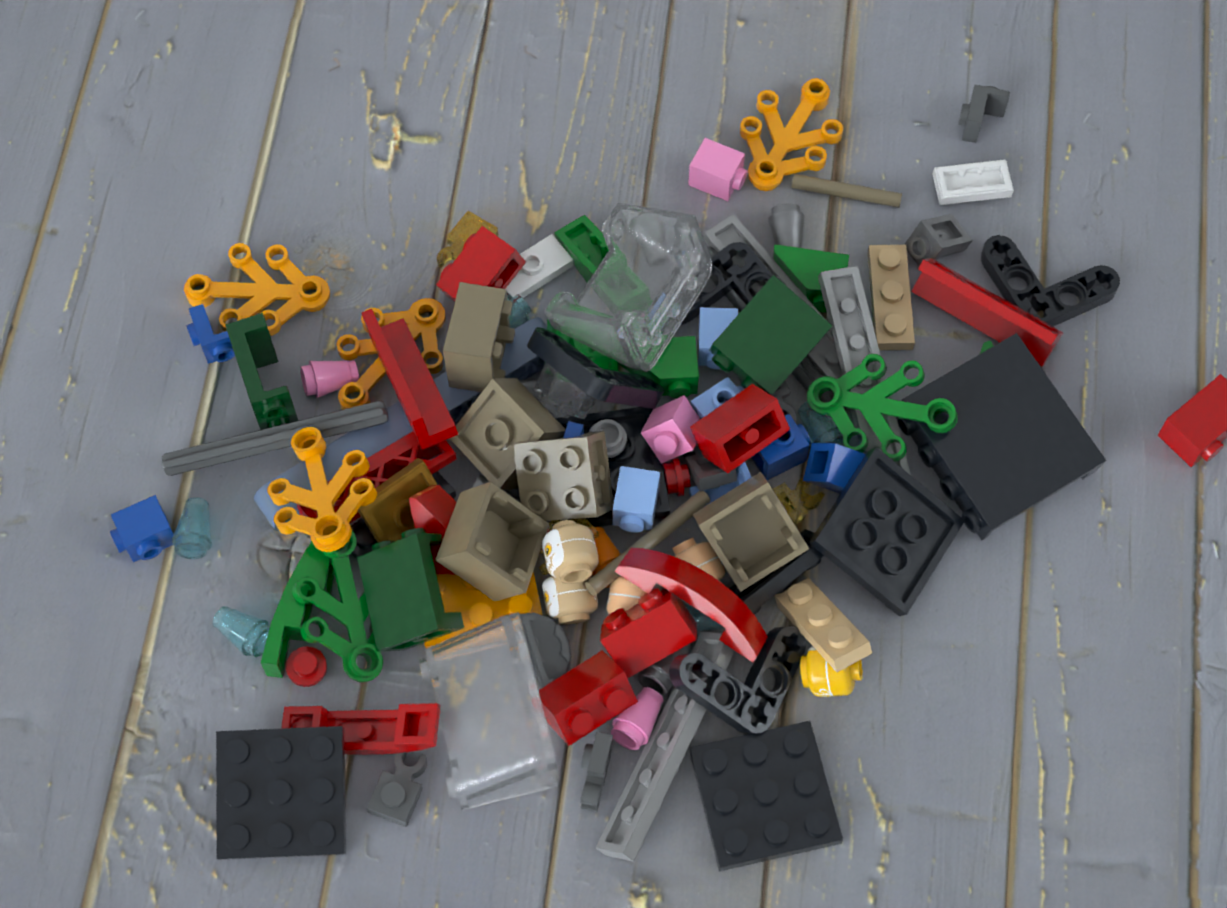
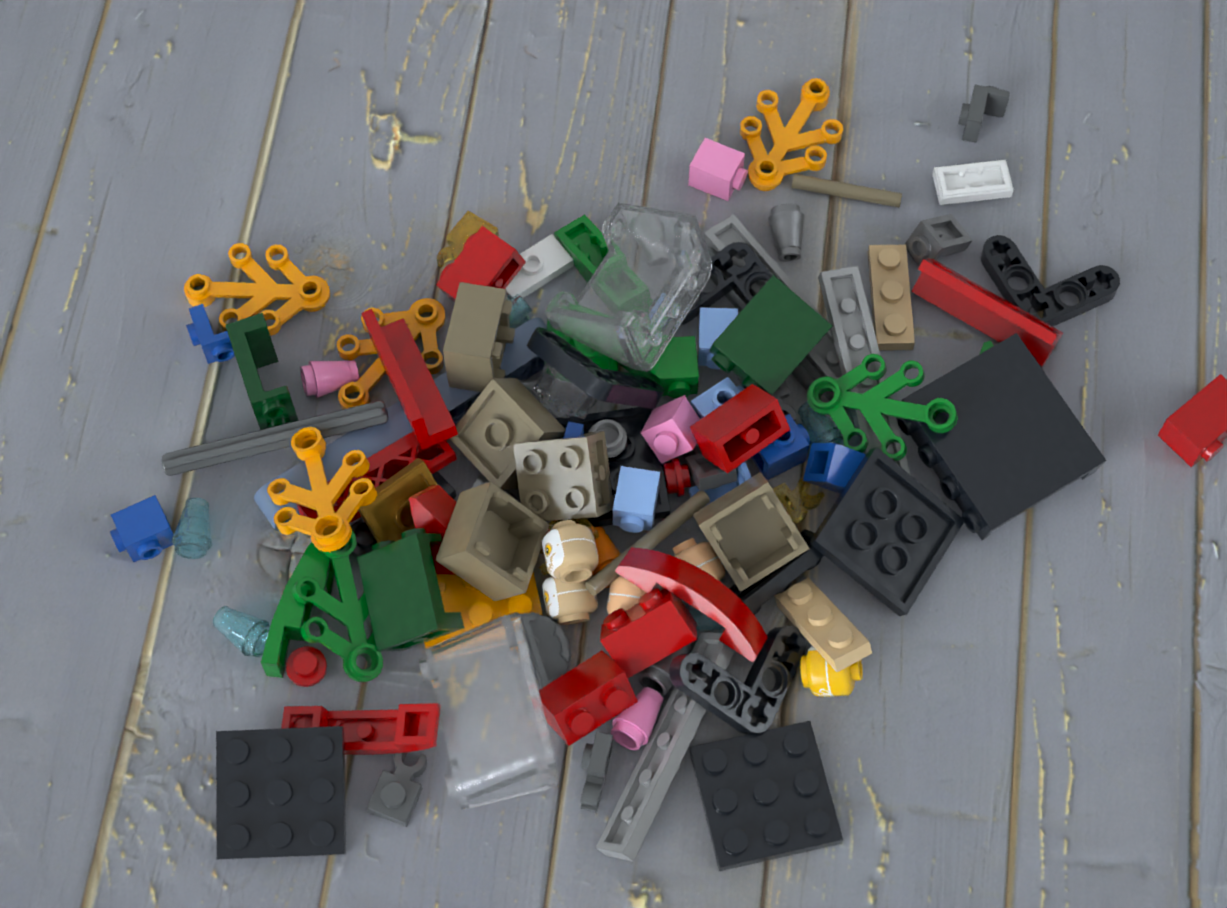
(805, 266): green slope -> none

